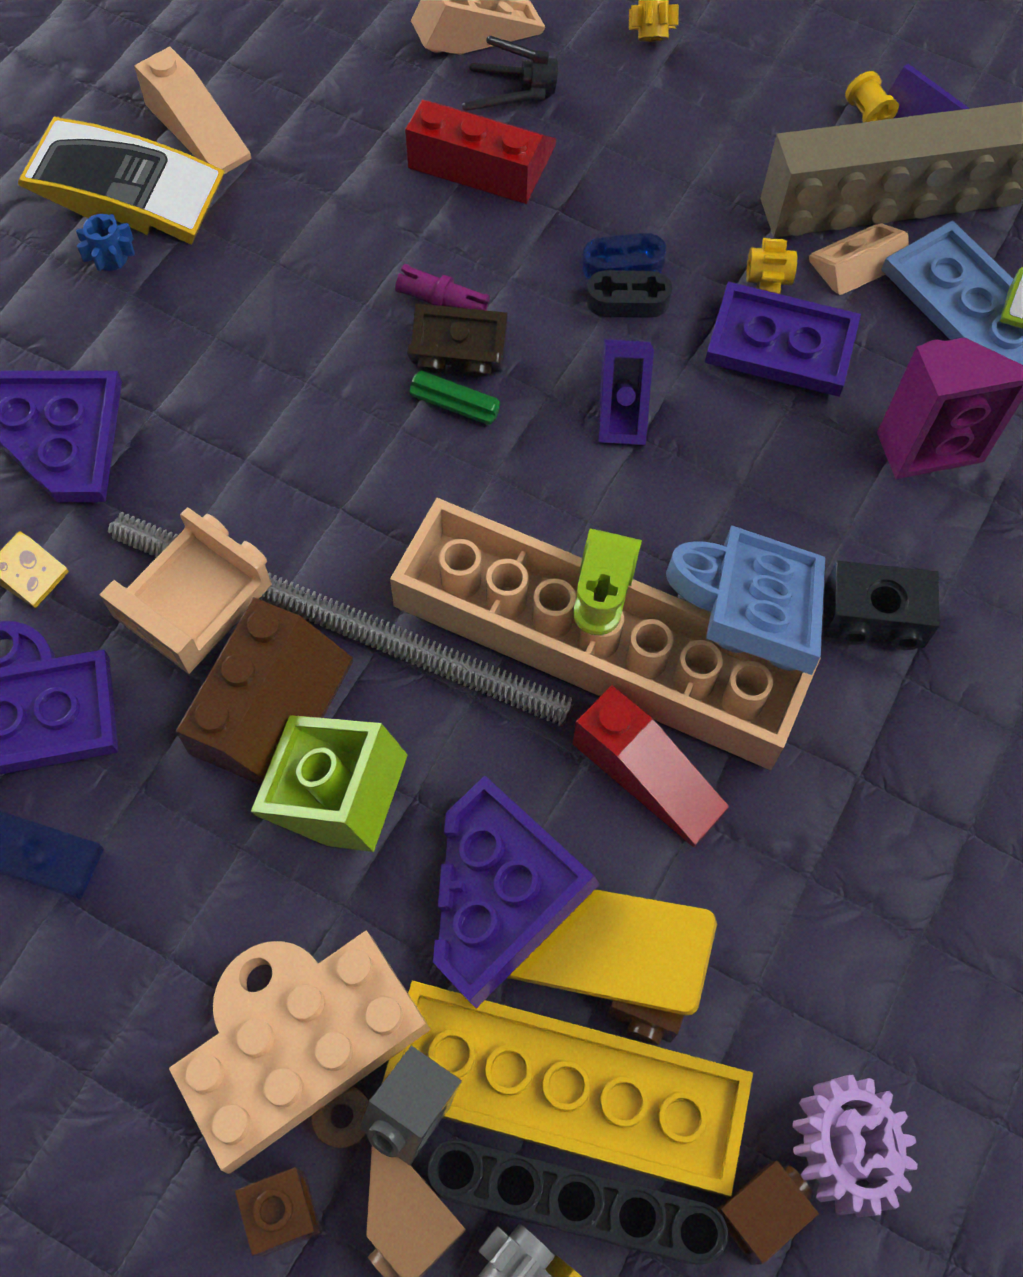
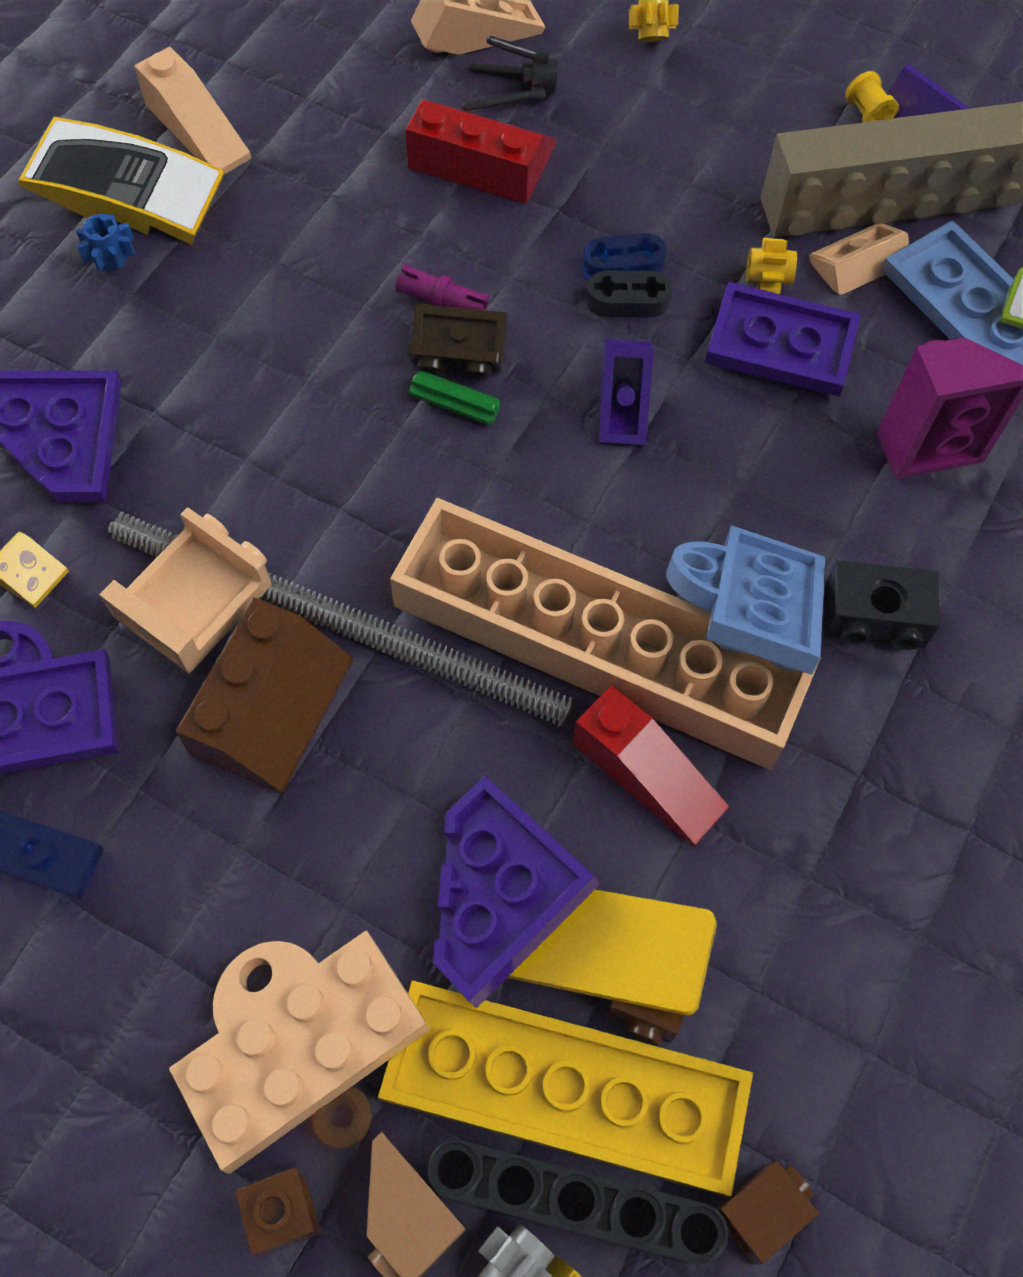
(332, 781): lime slope -> none
(409, 1106): dark grey brick -> none
(604, 577): lime piece -> none
(854, 1146): lavender gear -> none

